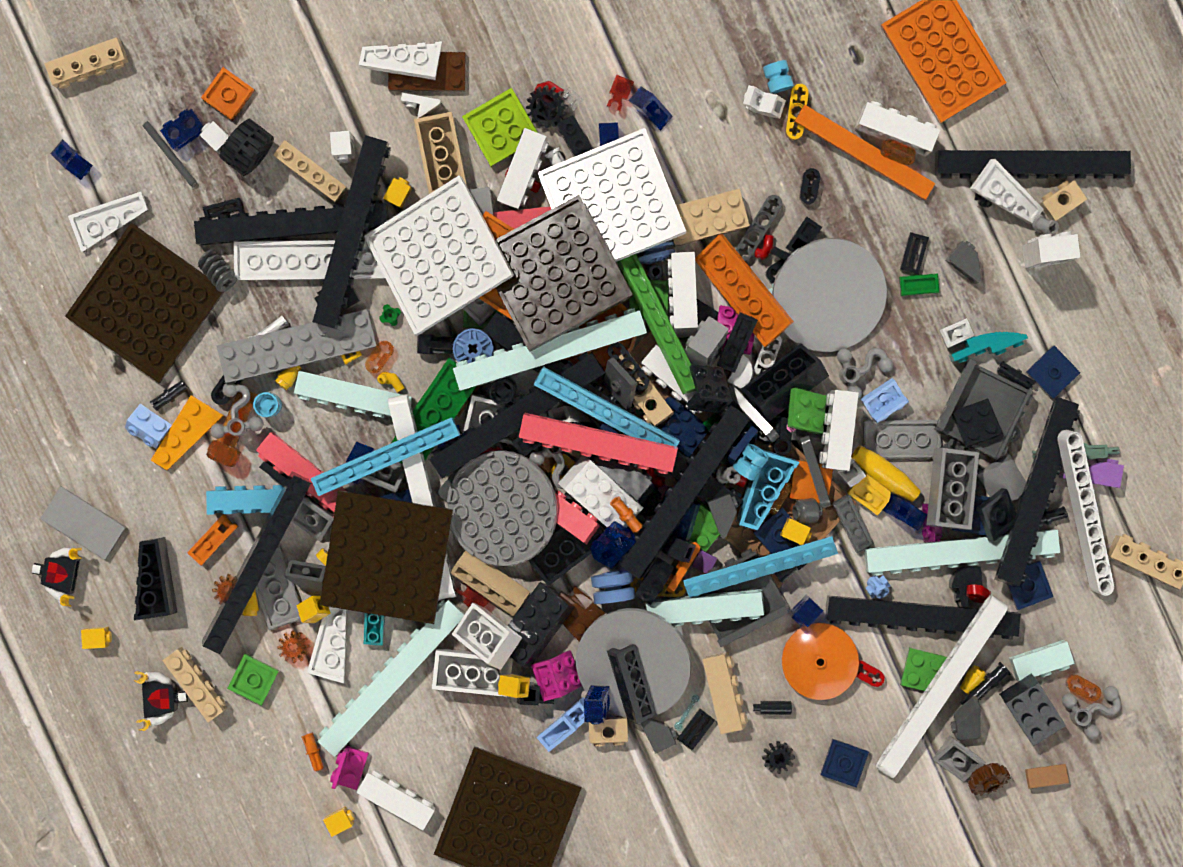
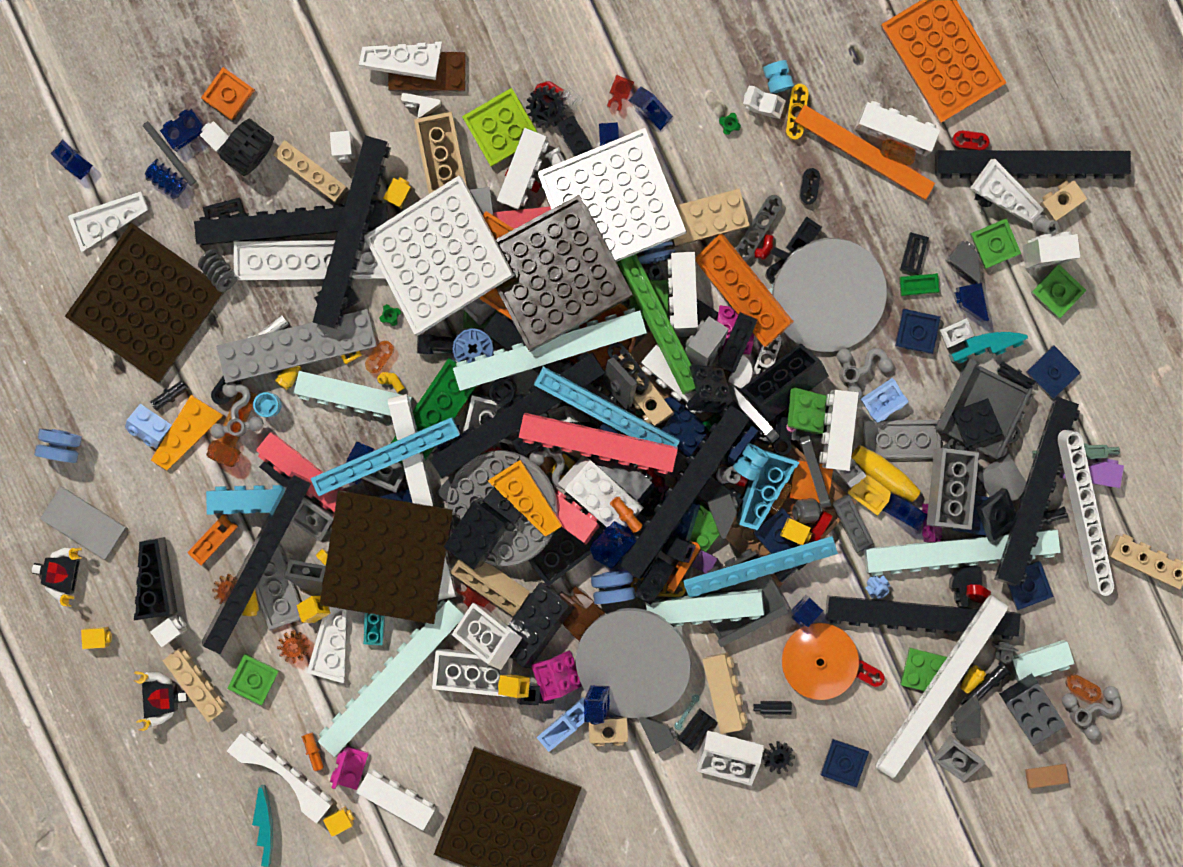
(58, 444): none -> medium blue wheel
(86, 62): tan brick -> none
(165, 180): none -> clear blue piece
(169, 630): none -> white brick
(249, 750): none -> white arch
(264, 820): none -> teal slope
(476, 534): none -> black brick
(502, 506): none -> black plate
(523, 492): none -> light orange wing
(625, 684): black fence -> none
(727, 129): none -> green plate
(729, 758): none -> white brick
(820, 526): none -> red beam
(917, 331): none -> dark blue plate
(971, 136): none -> red beam
(972, 301): none -> clear blue slope
(988, 779): reddish brown gear -> none
(995, 243): none -> bright green plate
(1004, 651): none -> dark grey hinge
(1058, 291): none -> bright green plate

